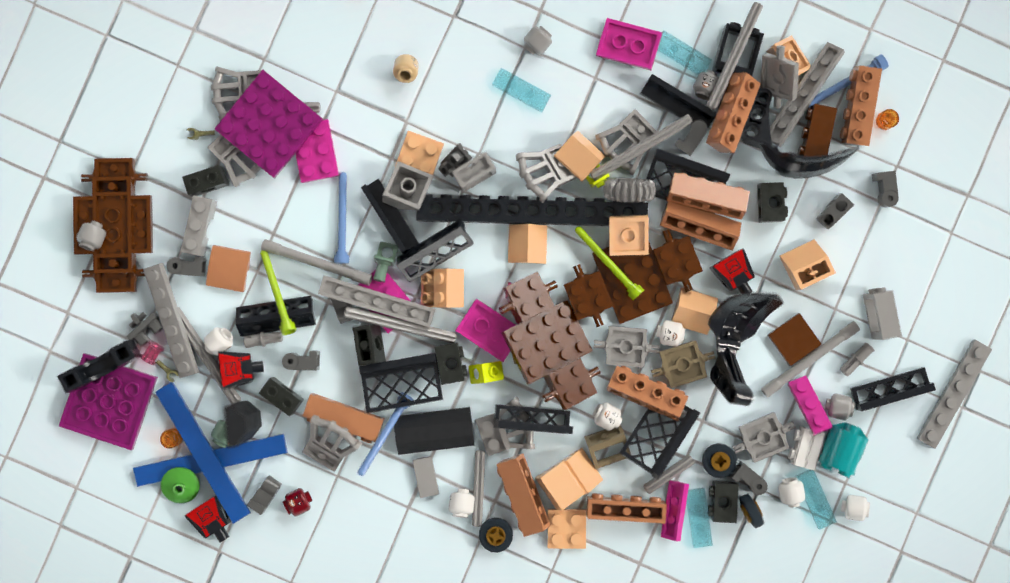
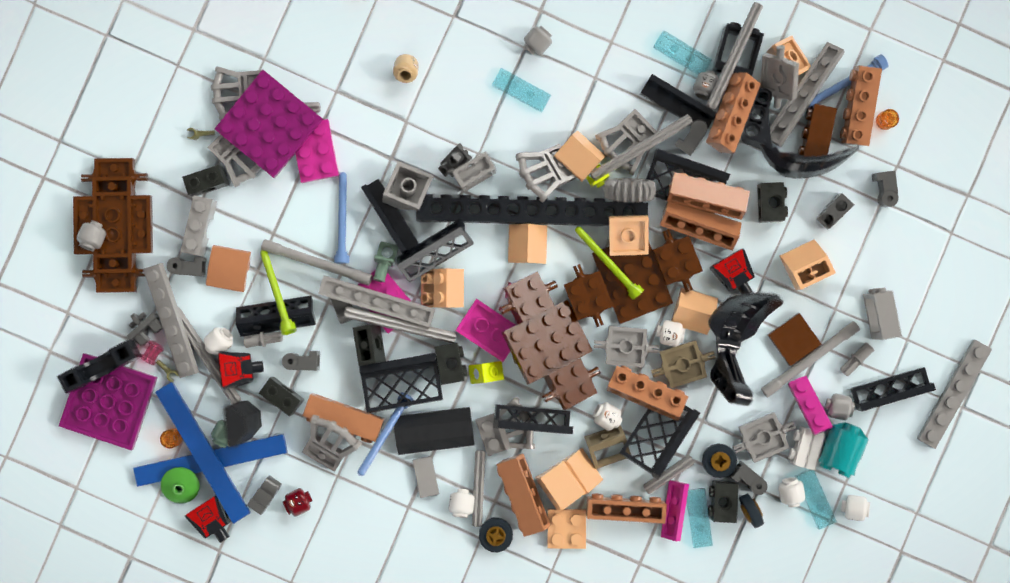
(420, 152): light nougat plate -> none
(629, 44): dark pink plate -> none

